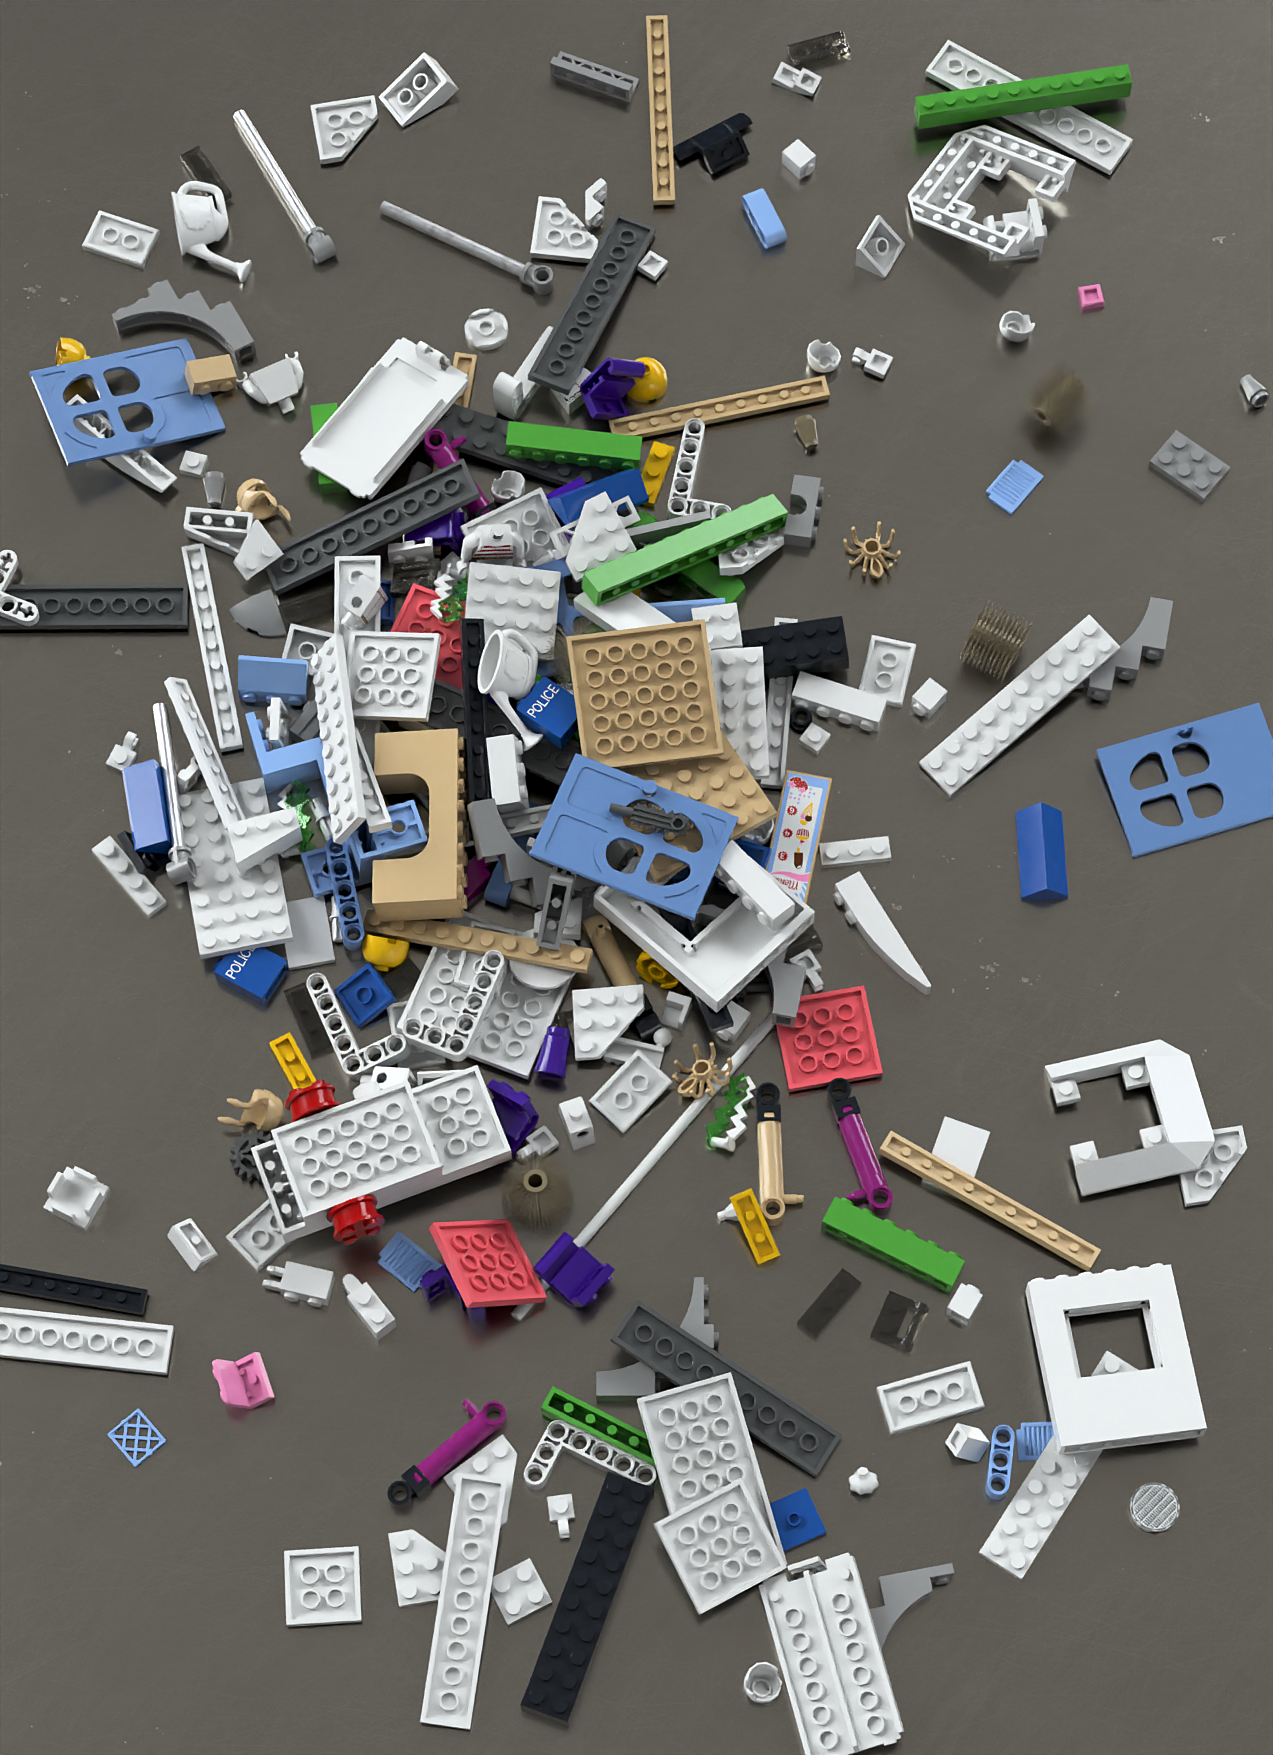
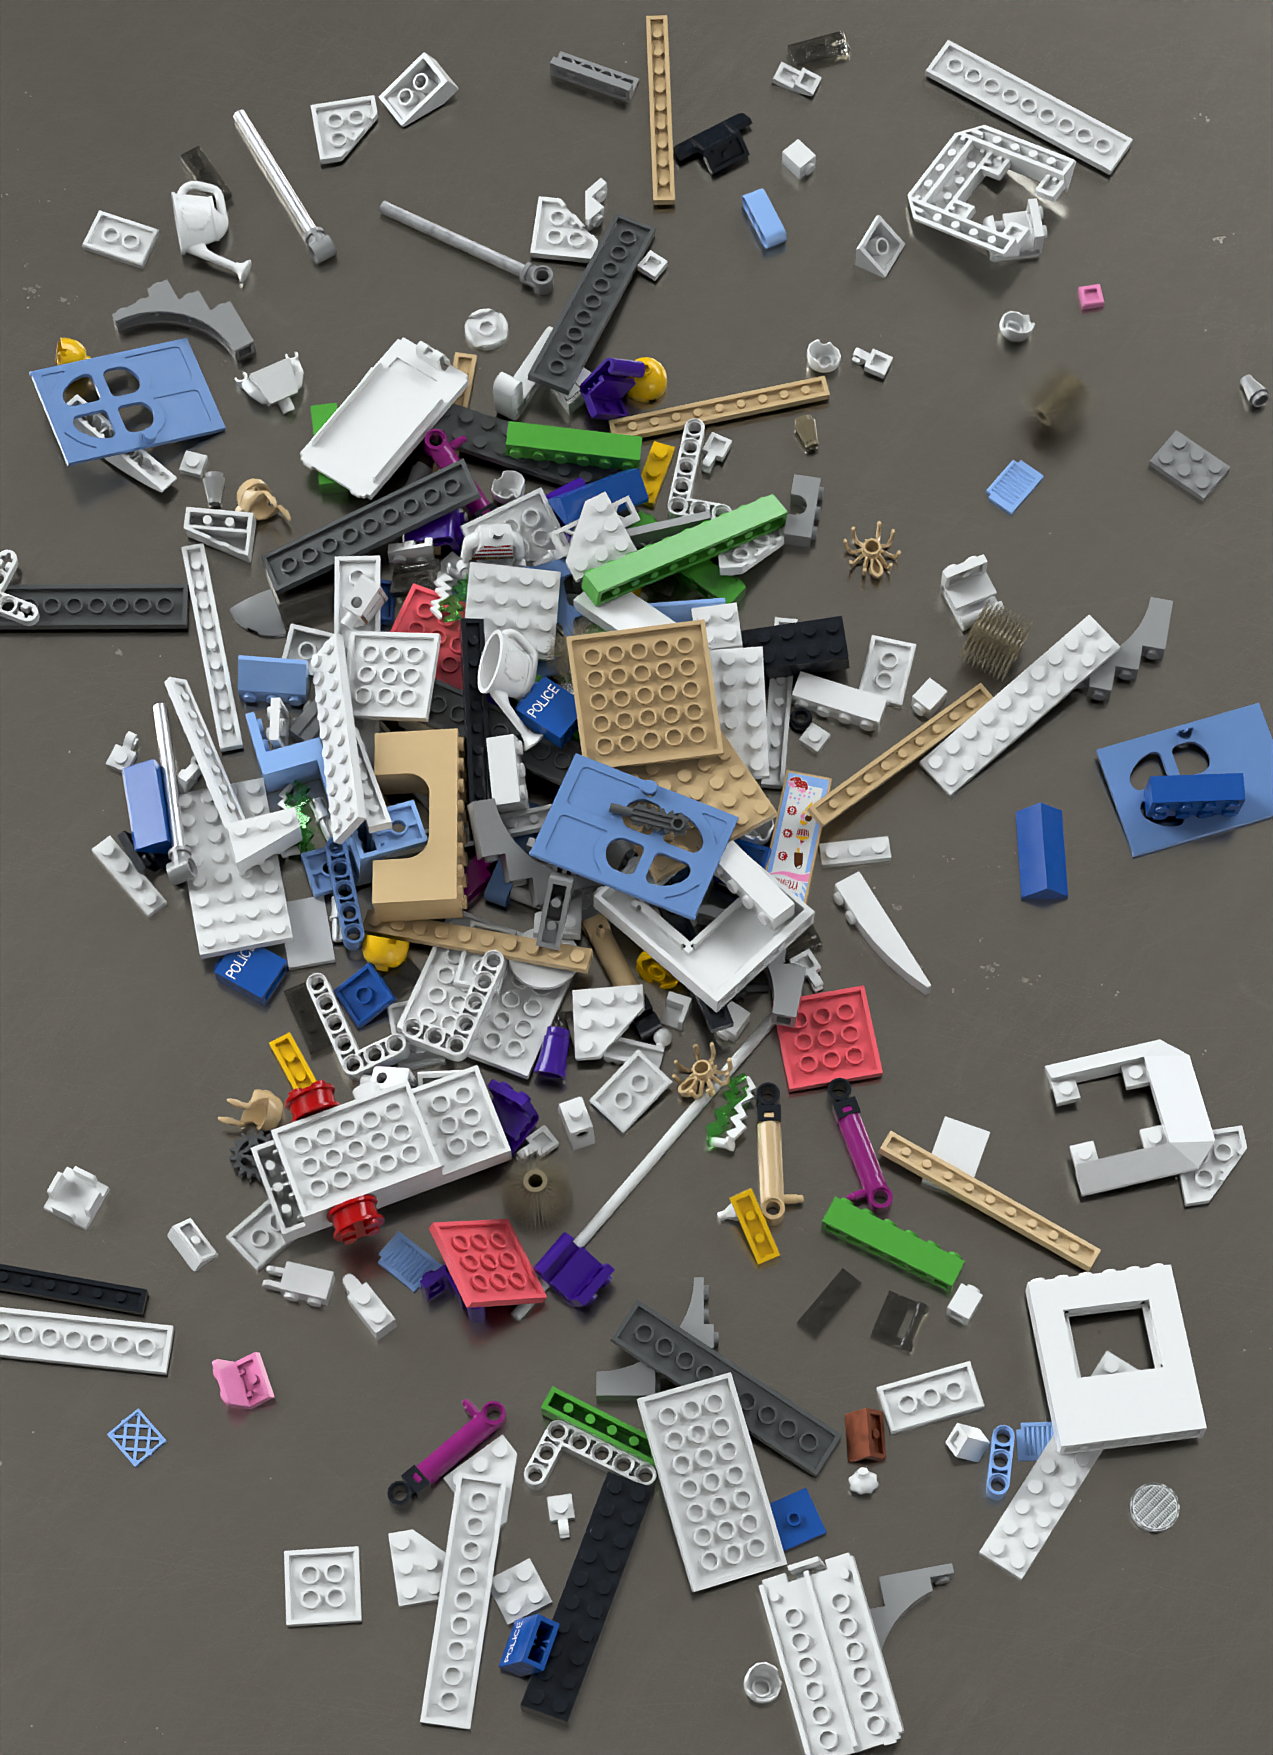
(210, 374): tan brick -> none
(256, 551): white wing -> none
(529, 1645): none -> blue brick
(714, 449): none -> white plate
(720, 1546): white plate -> none
(865, 1435): none -> copper panel
(899, 756): none -> tan plate
(968, 590): none -> white piece
(1022, 96): bright green brick -> none
(1194, 795): none -> blue brick

